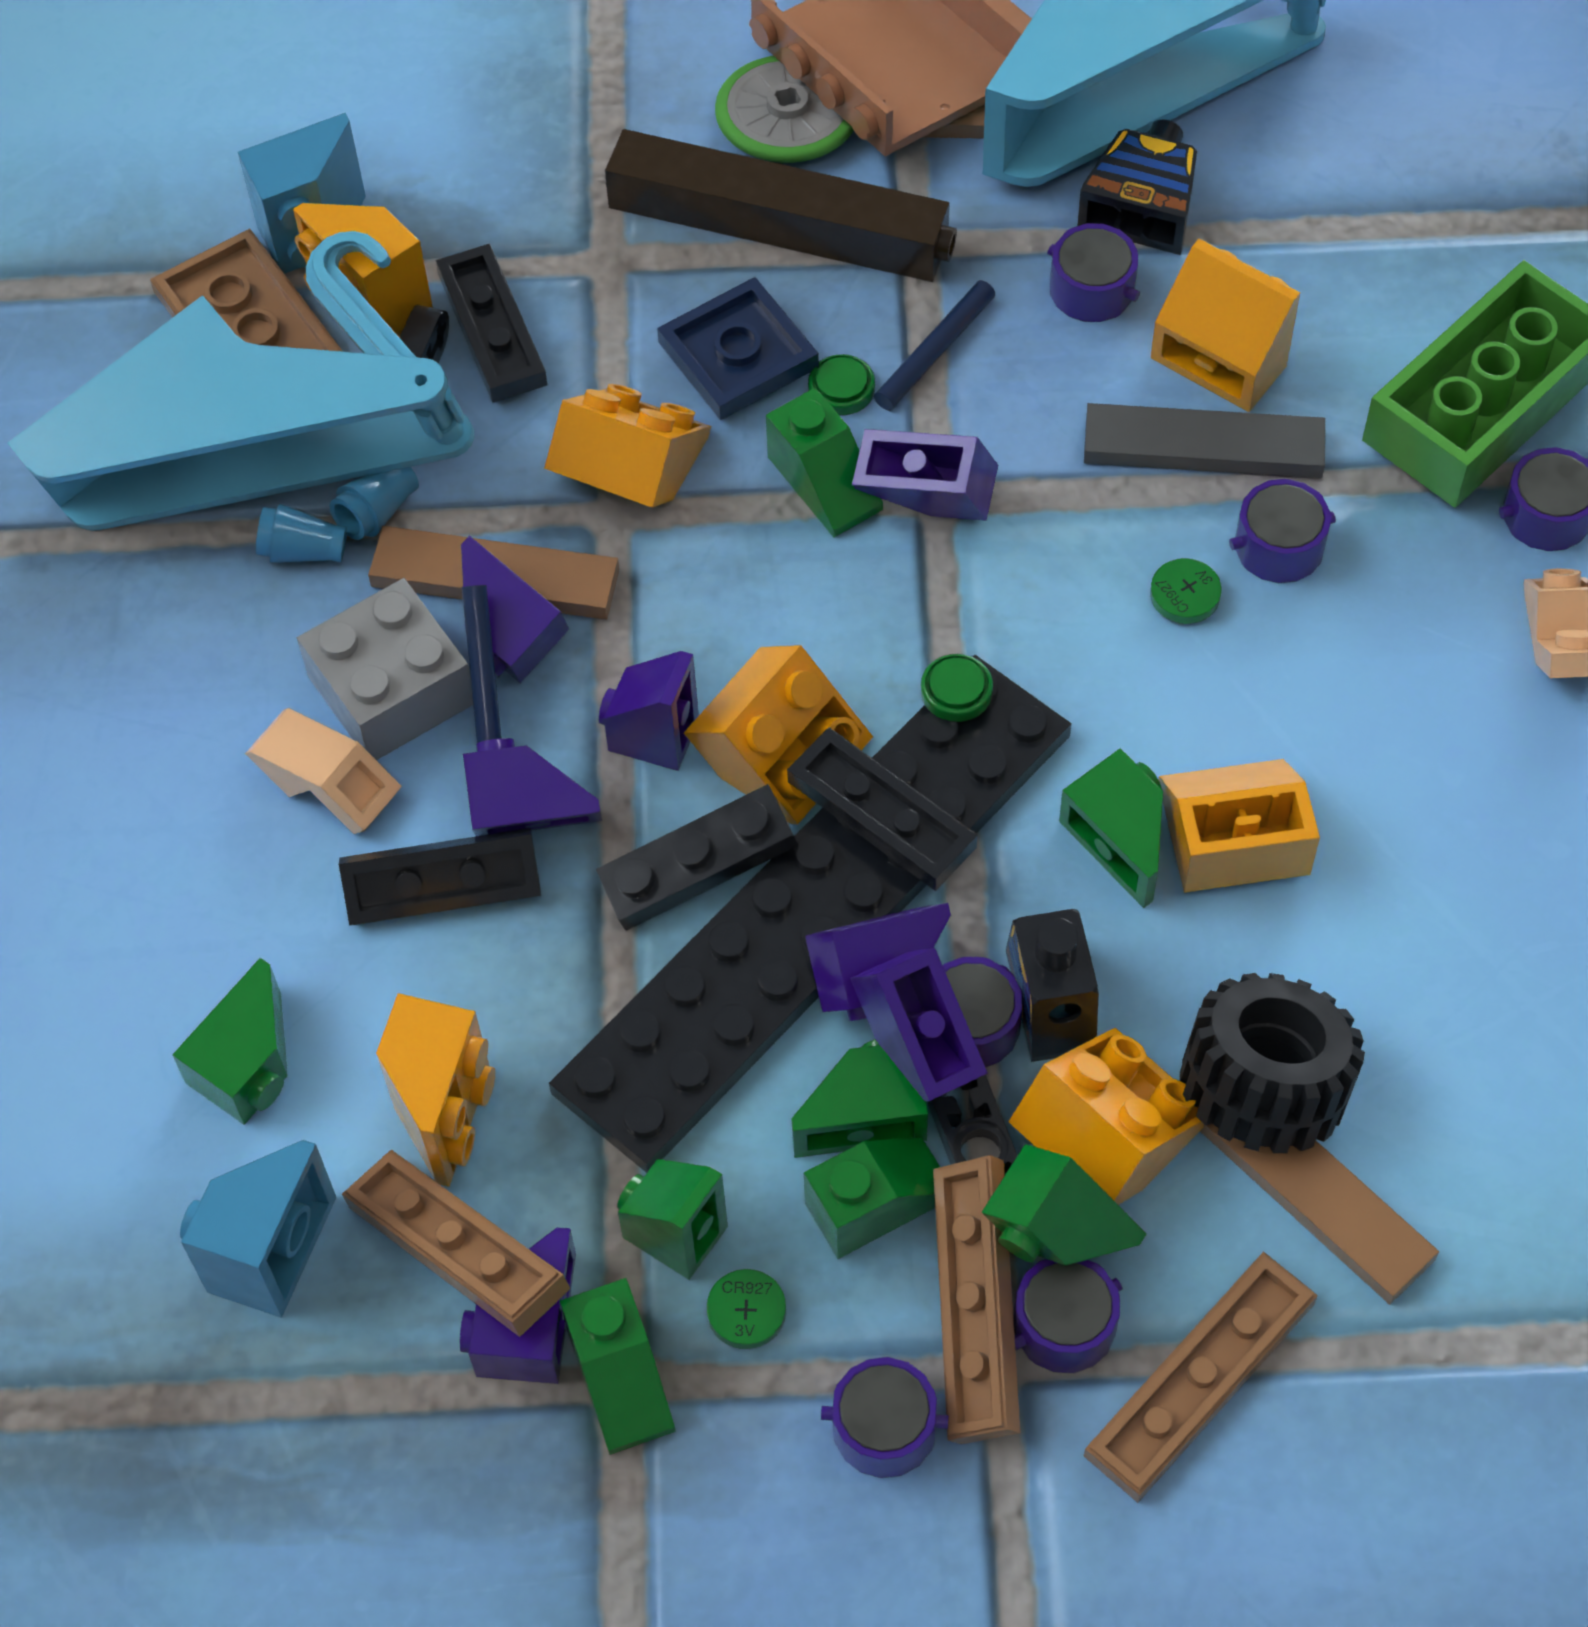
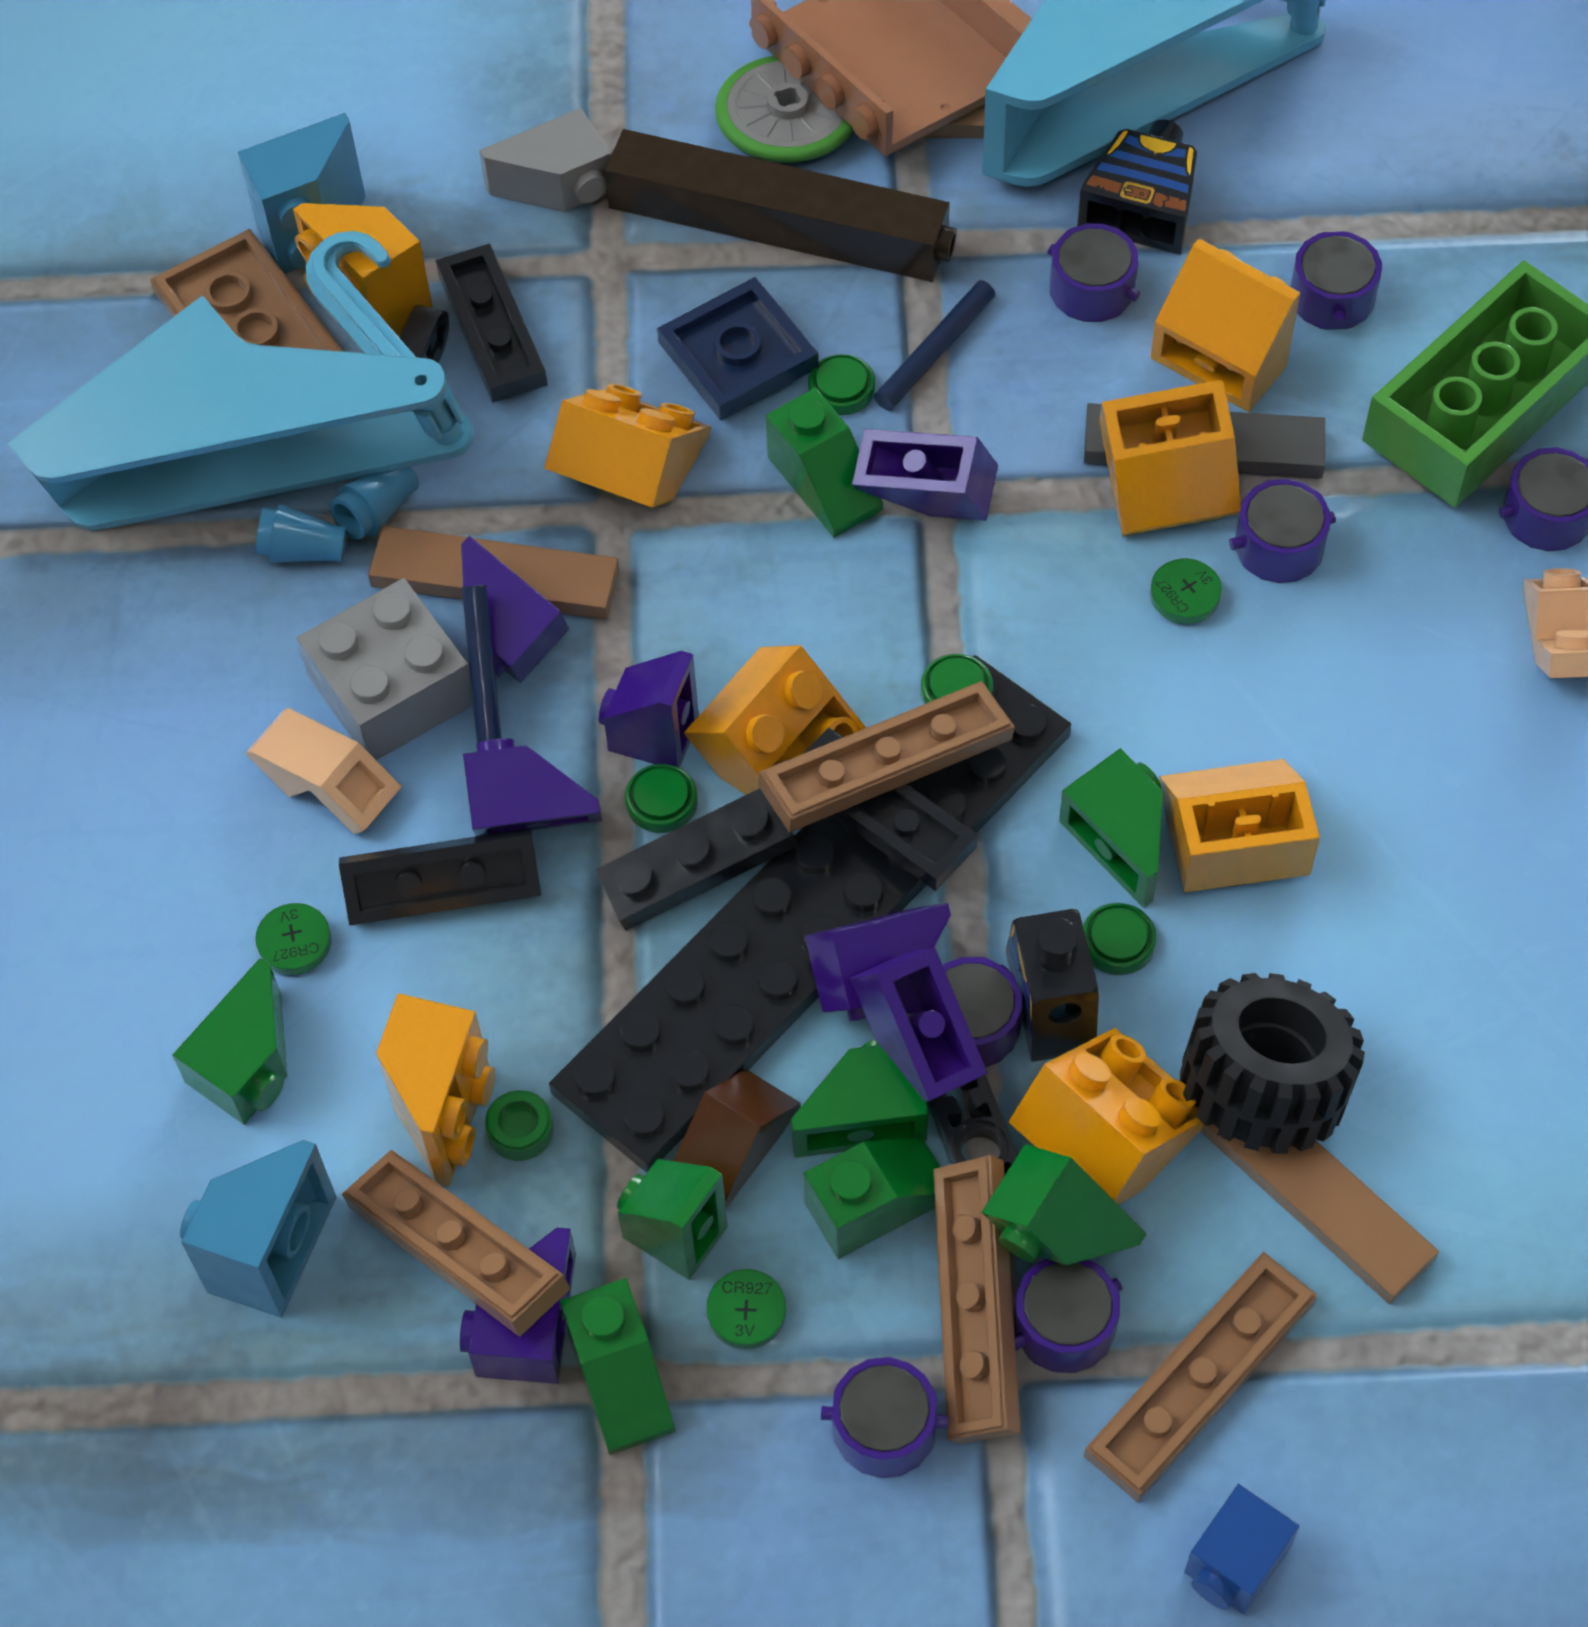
(293, 938): none -> green piece
(519, 1125): none -> green tile
(549, 164): none -> light grey slope
(661, 798): none -> green piece
(736, 1128): none -> reddish brown slope
(885, 756): none -> medium nougat tile
(1119, 938): none -> green piece
(1171, 457): none -> light orange slope
(1240, 1551): none -> blue brick
(1336, 279): none -> piece

